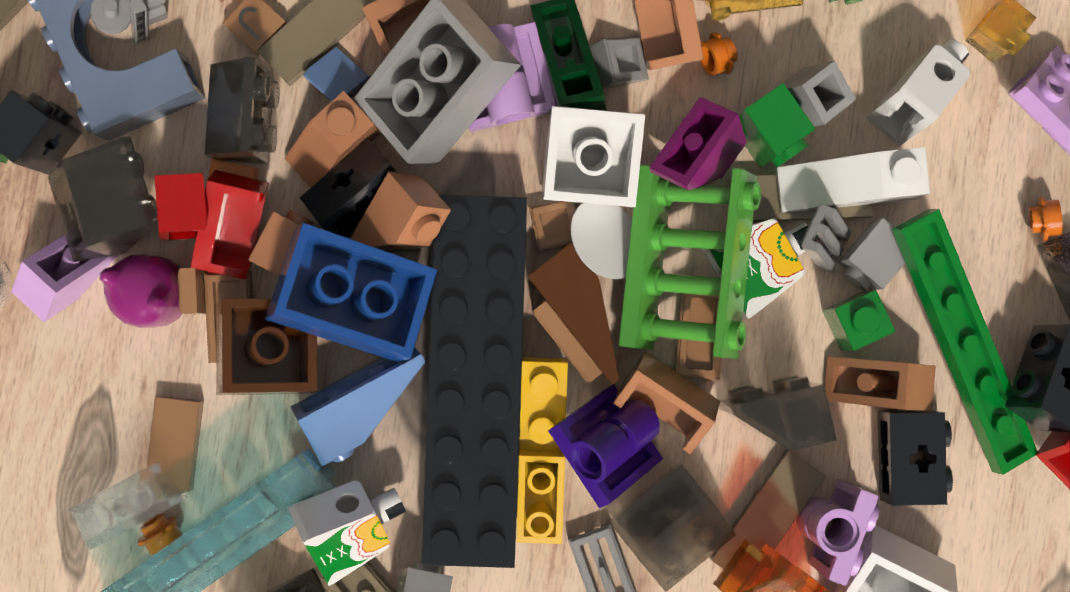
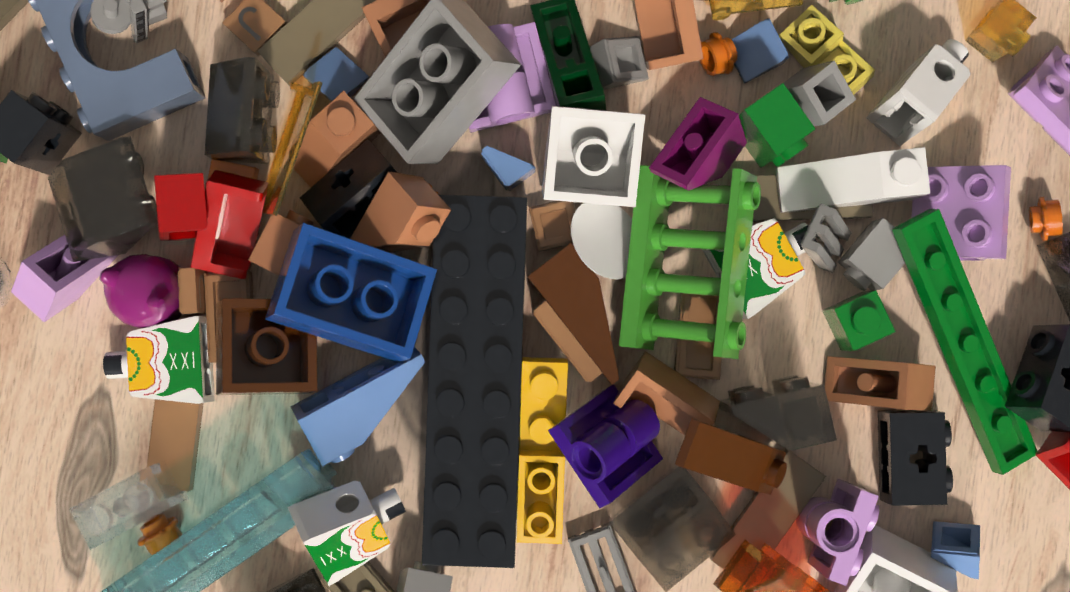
(166, 362): none -> torso
(290, 144): none -> clear yellow piece
(506, 168): none -> medium blue slope
(731, 458): none -> reddish brown slope
(759, 50): none -> medium blue slope
(817, 40): none -> light yellow slope
(957, 546): none -> medium blue slope
(972, 206): none -> lavender plate

